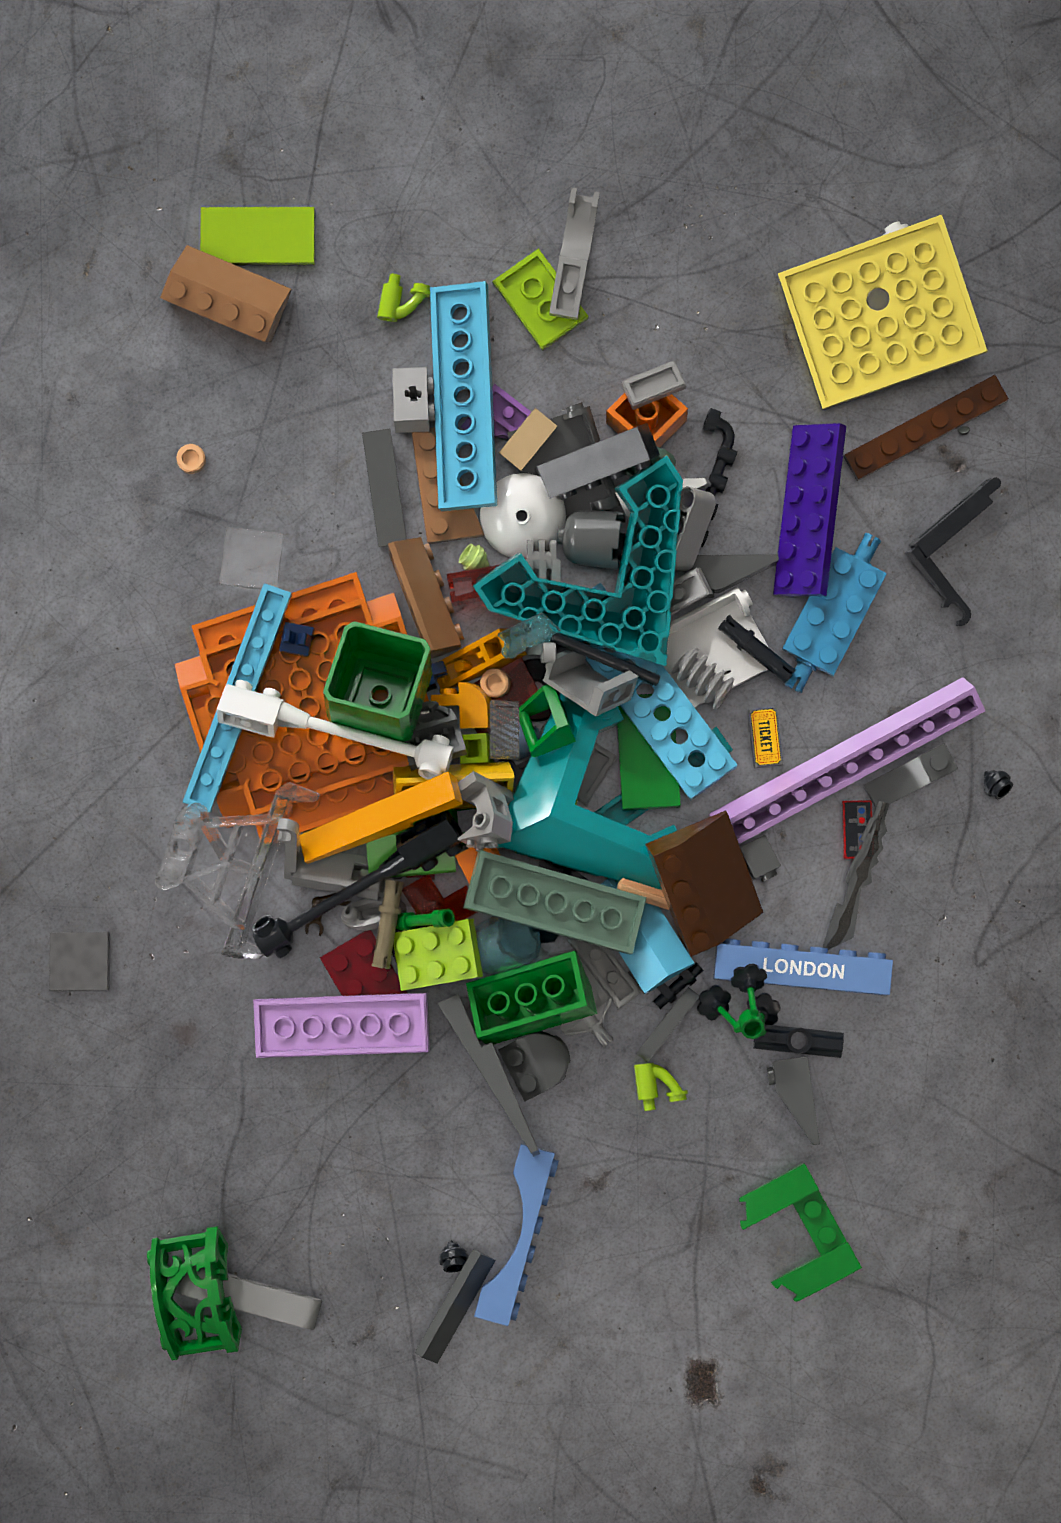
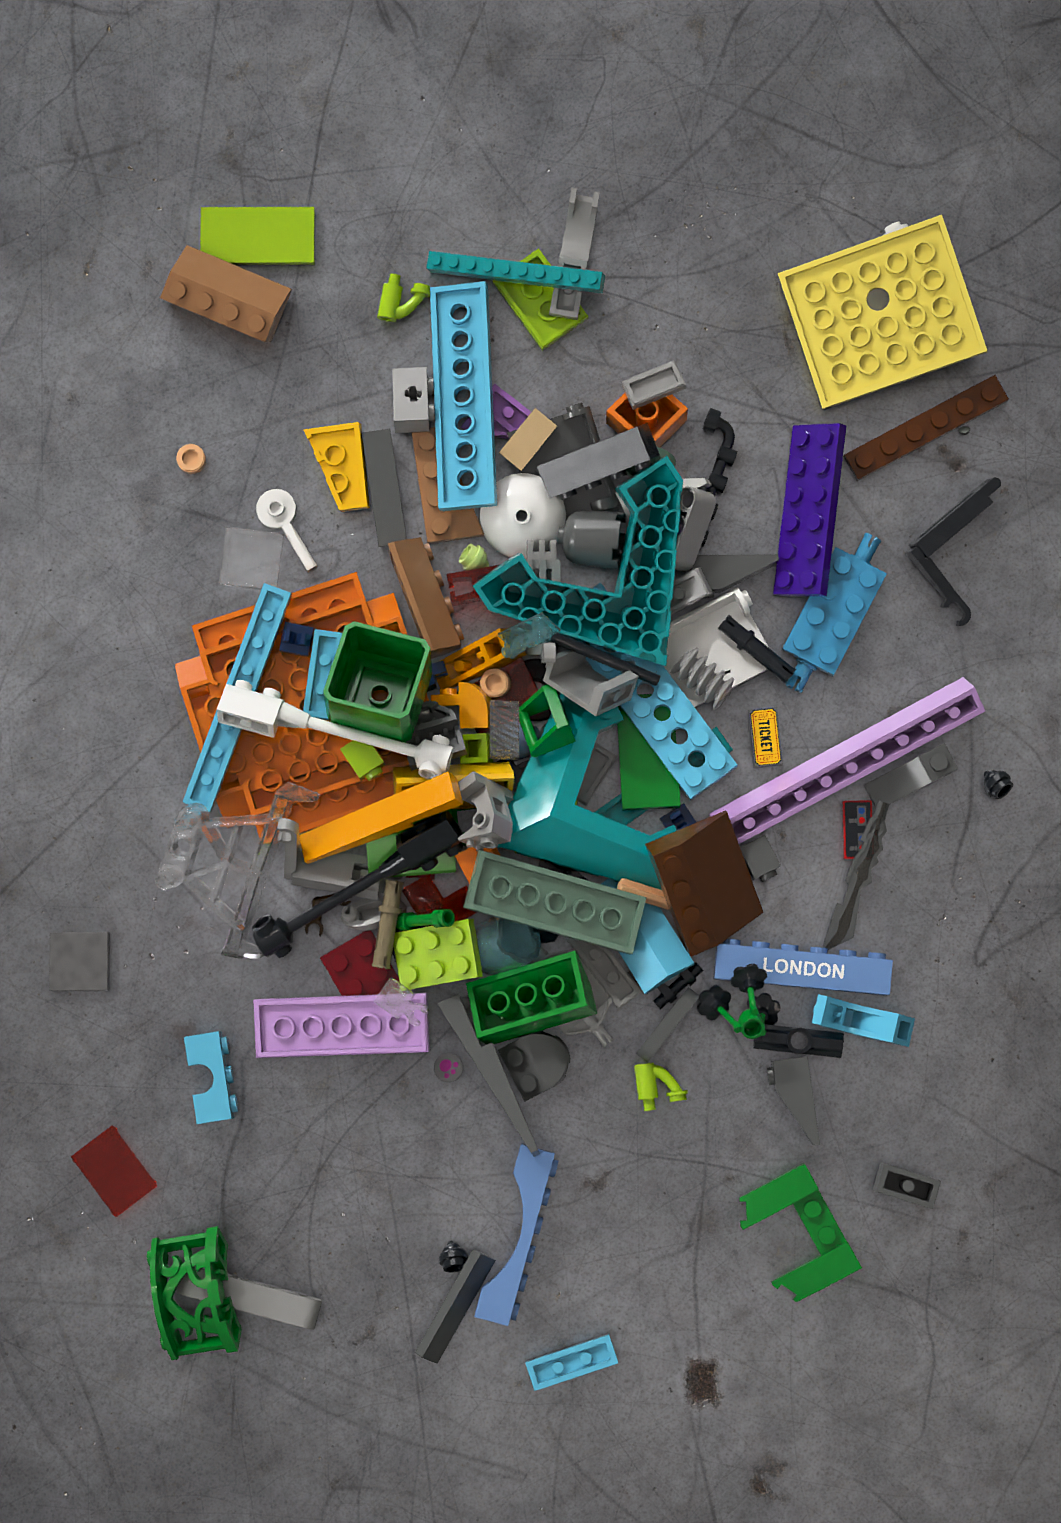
(114, 1171): none -> clear red piece
(217, 1102): none -> medium azure arch
(277, 510): none -> white piece
(322, 656): none -> medium azure plate
(342, 460): none -> yellow wing
(363, 759): none -> lime brick
(397, 1000): none -> clear plate
(448, 1067): none -> dark grey tile
(516, 272): none -> teal piece
(571, 1362): none -> medium azure plate
(679, 817): none -> dark blue tile
(863, 1021): none -> medium azure arch
(906, 1185): none -> dark grey brick

